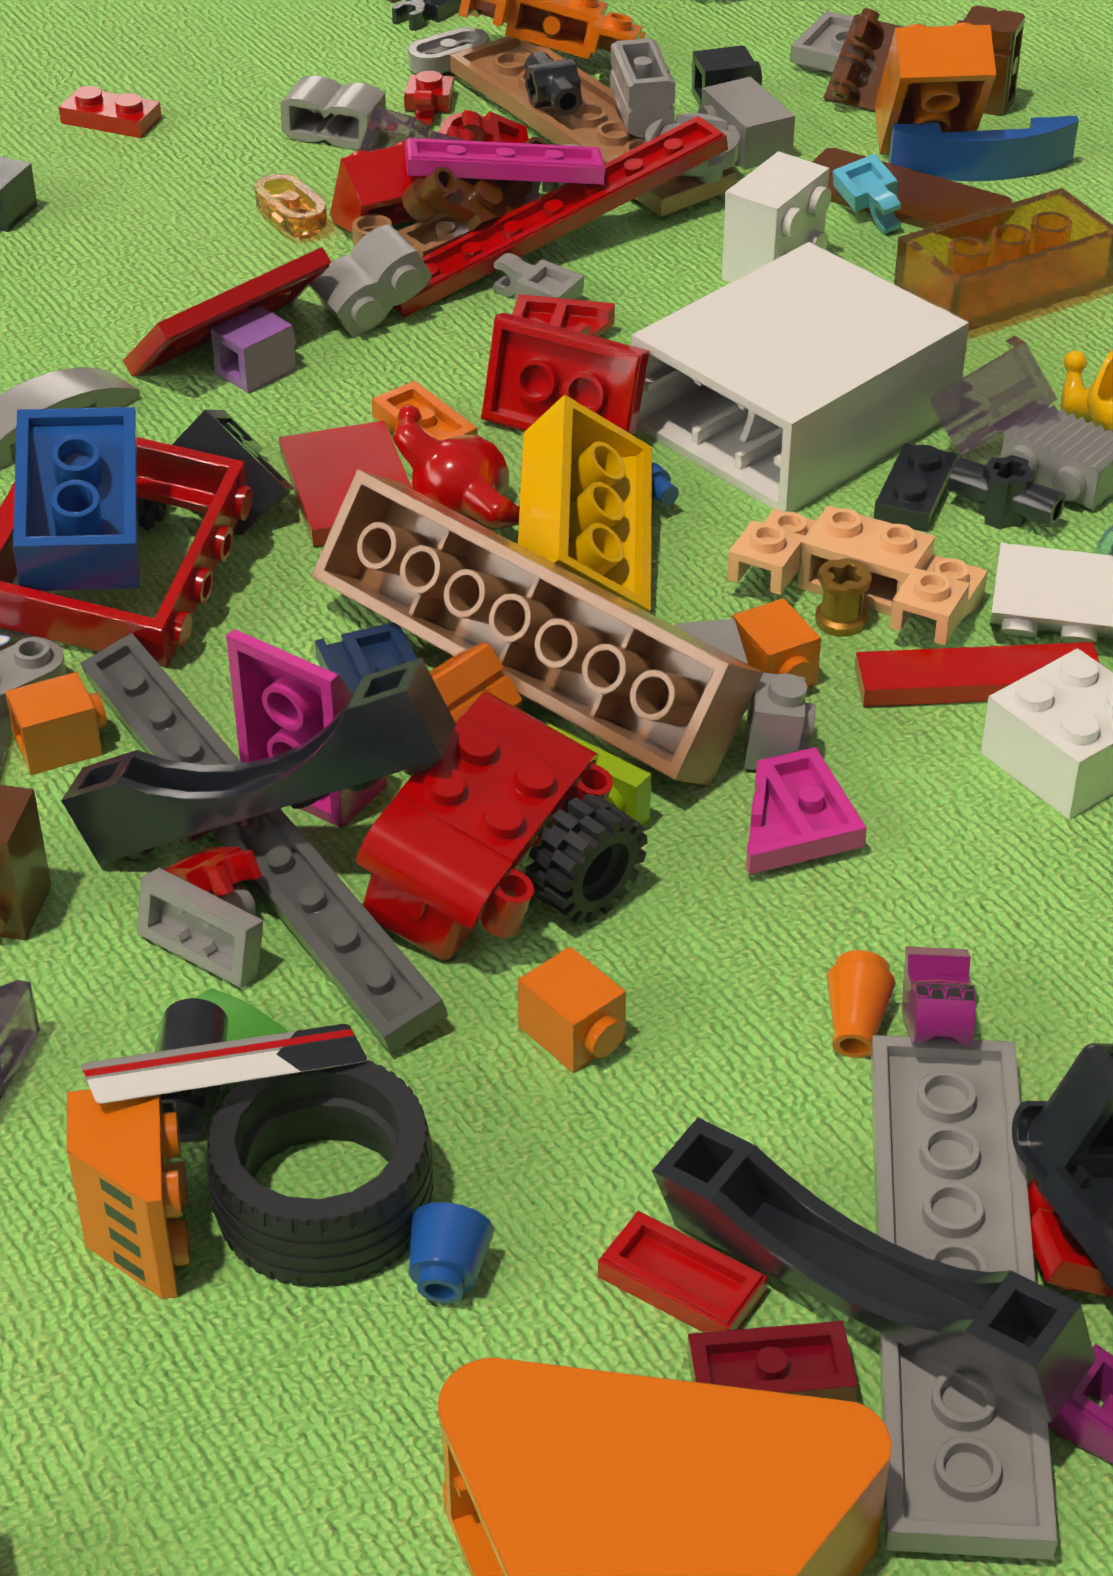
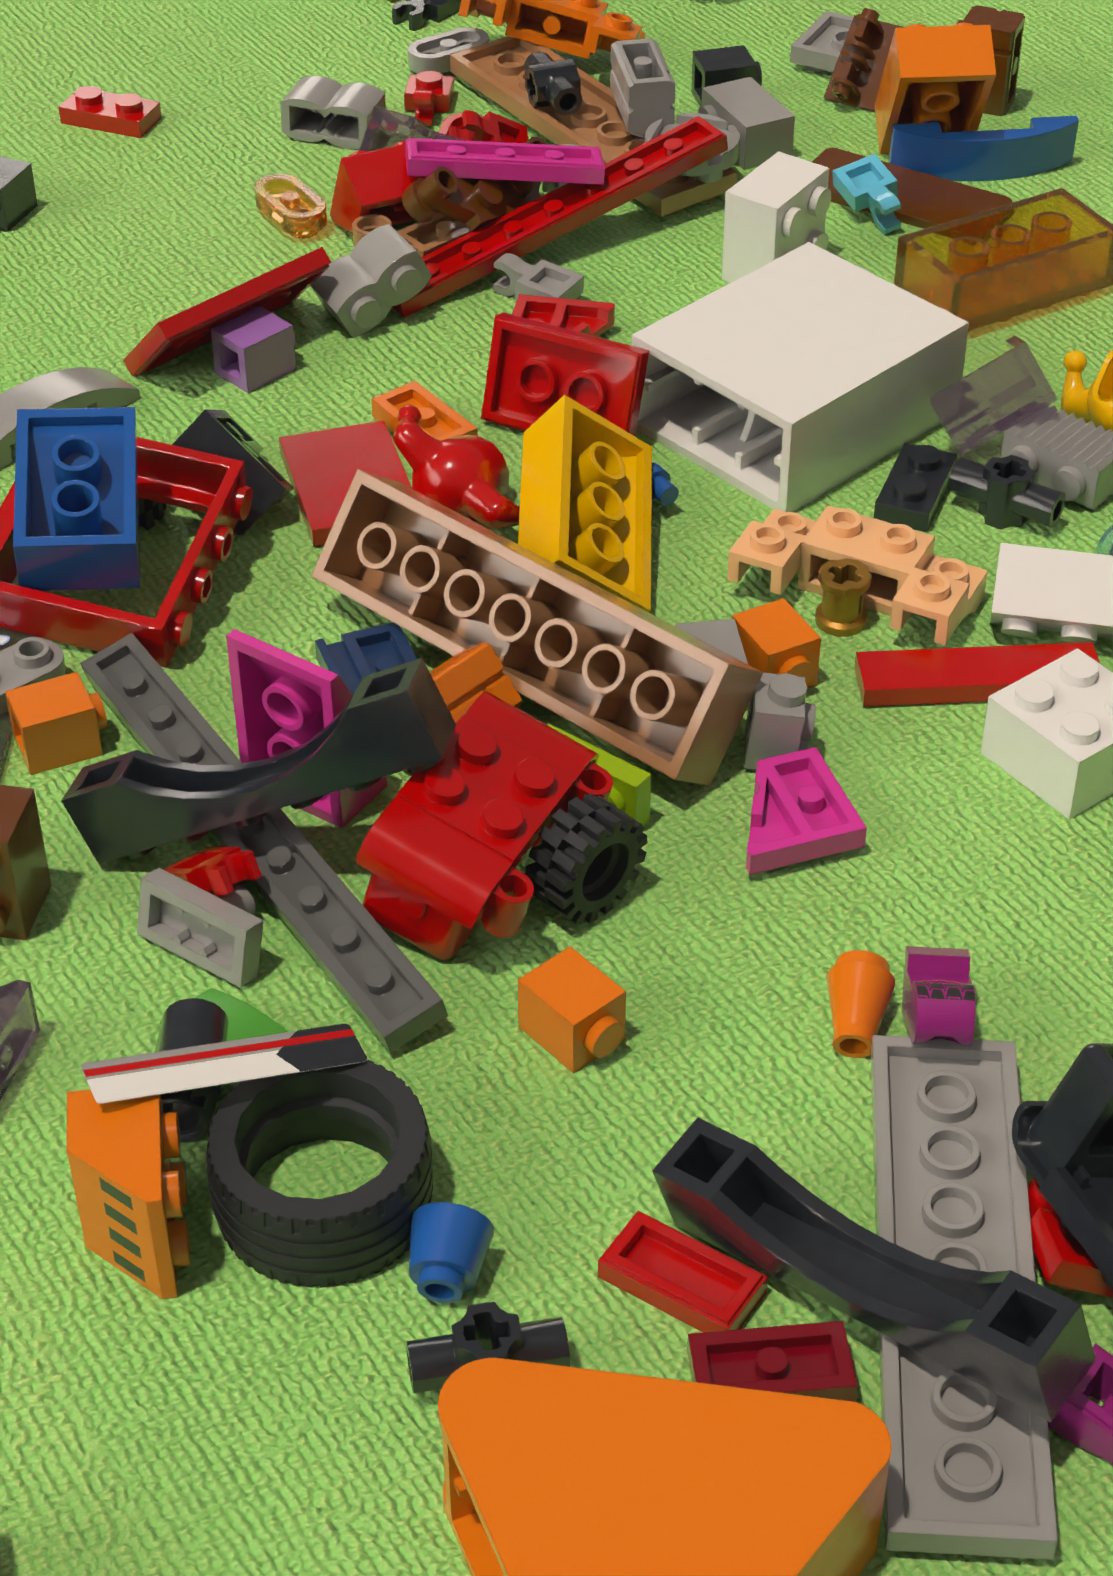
(483, 1334): none -> black axle

